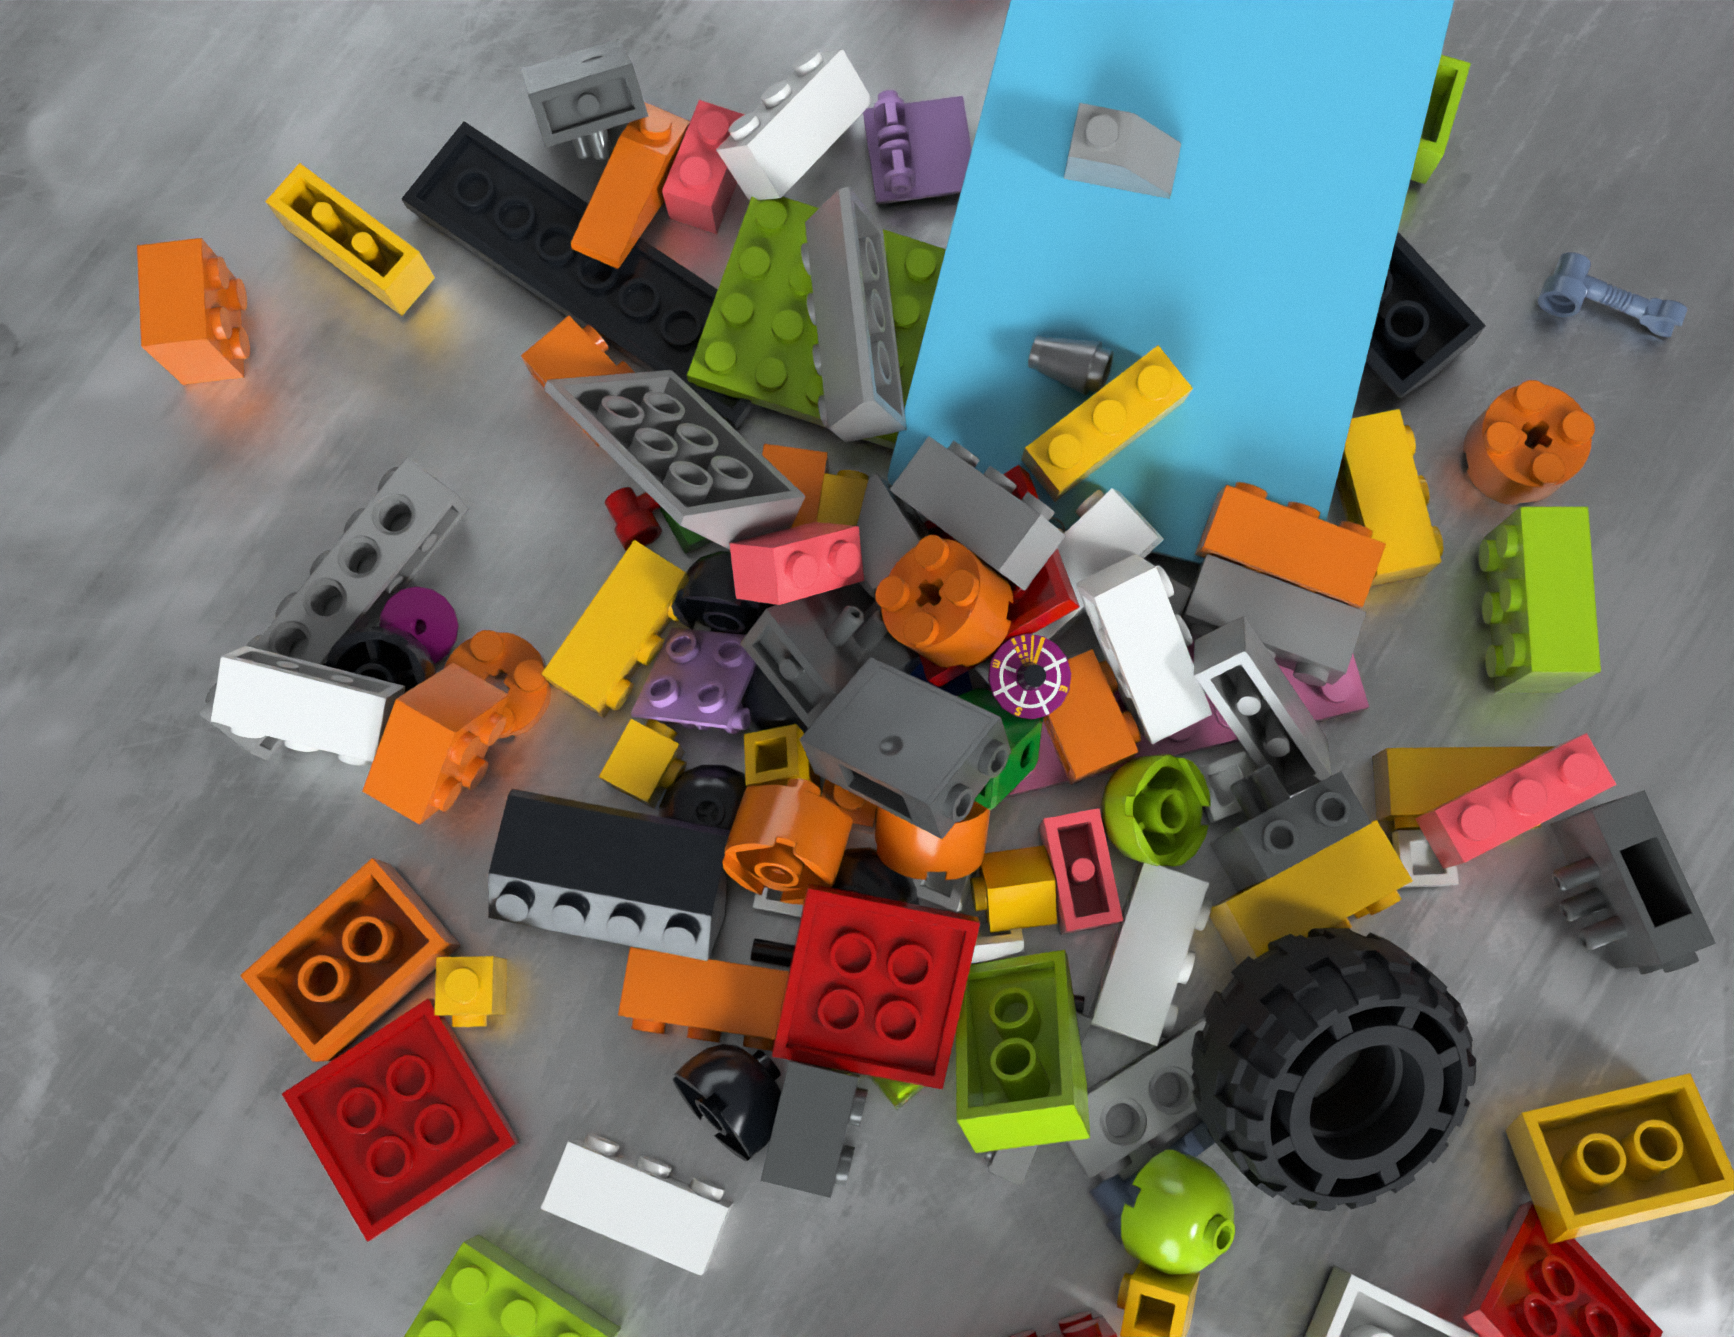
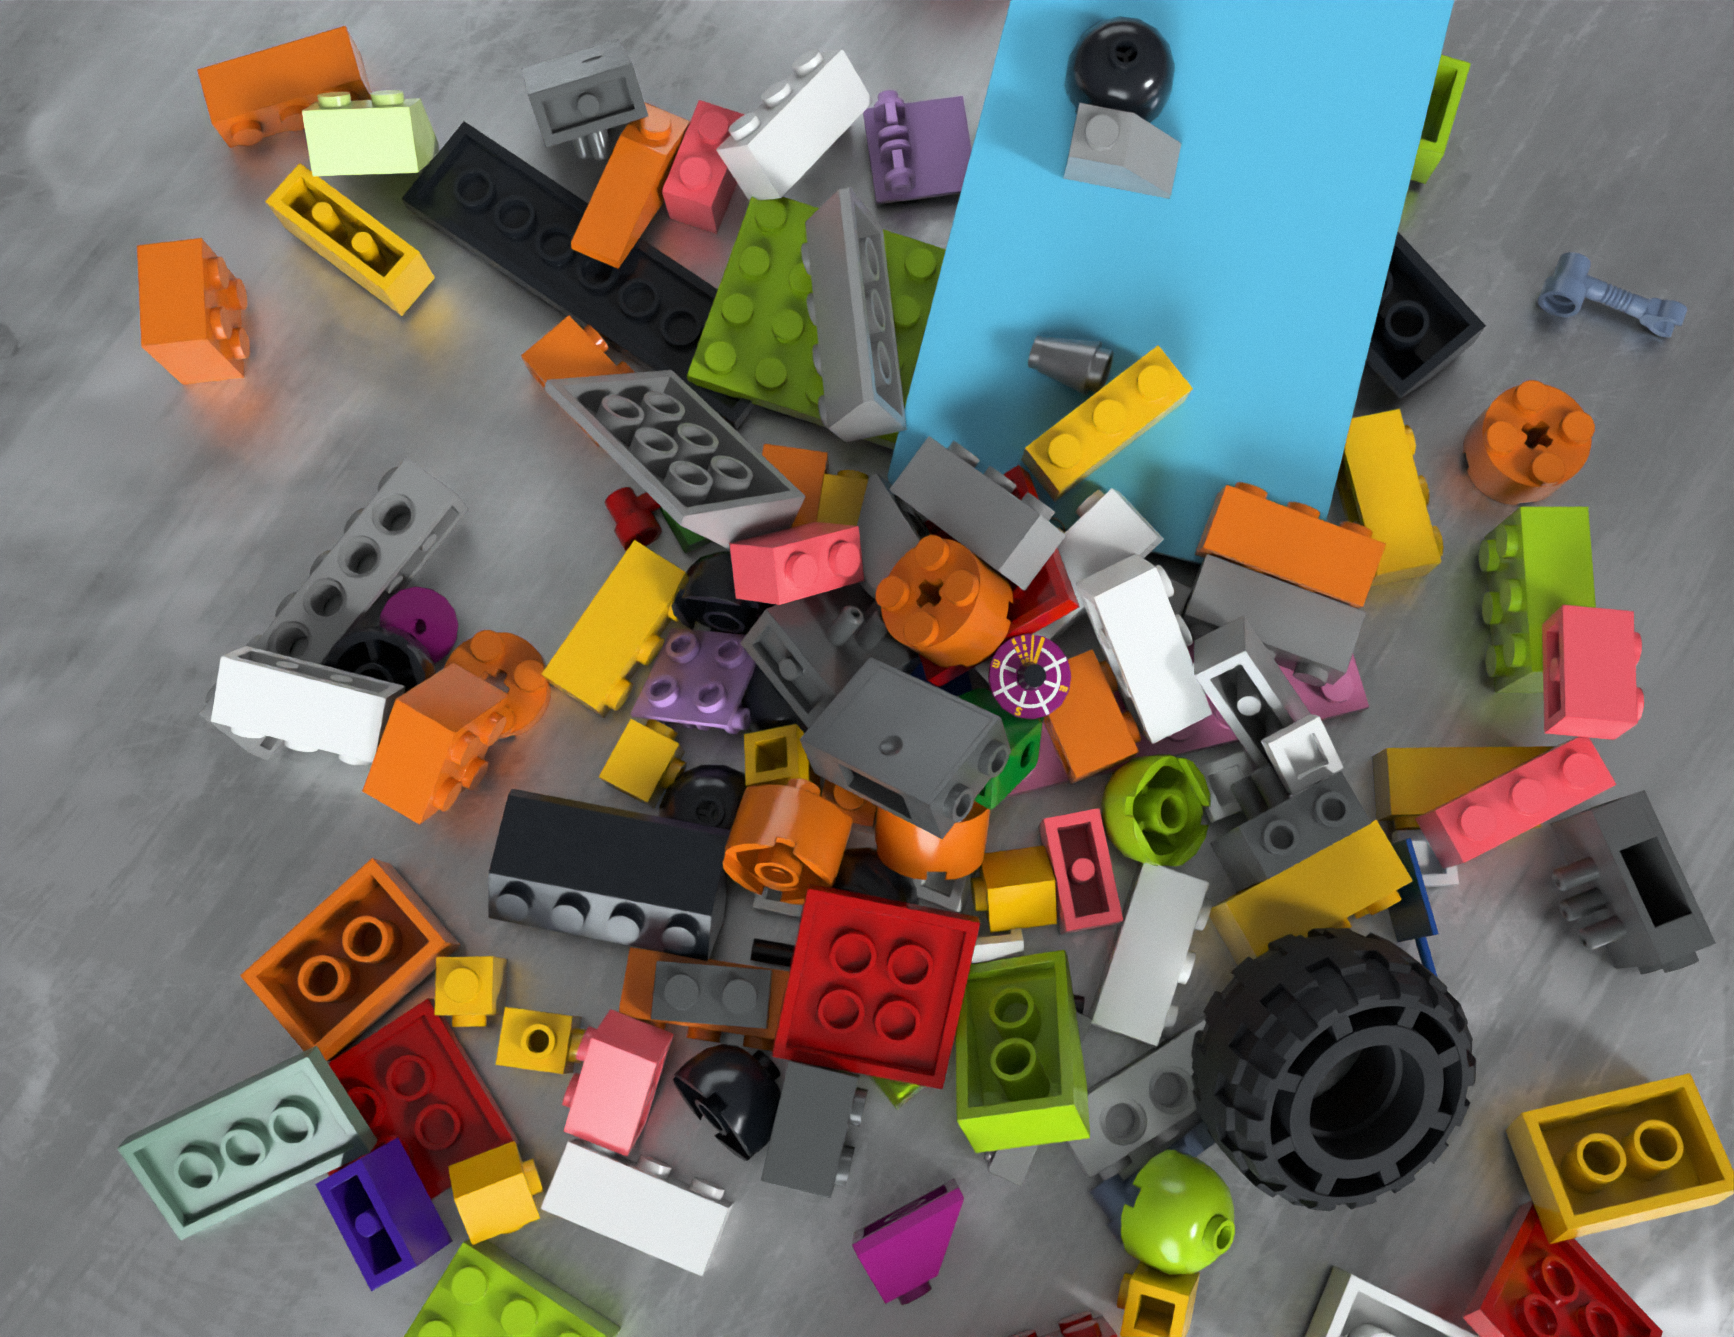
(248, 1143): none -> plate
(271, 87): none -> orange brick
(368, 135): none -> yellowish green slope
(384, 1214): none -> dark purple brick
(495, 1192): none -> yellow brick
(539, 1040): none -> yellow brick
(616, 1081): none -> coral brick
(712, 994): none -> dark grey plate
(909, 1243): none -> magenta slope
(1121, 68): none -> black cylinder
(1302, 754): none -> white plate
(1413, 914): none -> piece
(1591, 672): none -> coral brick

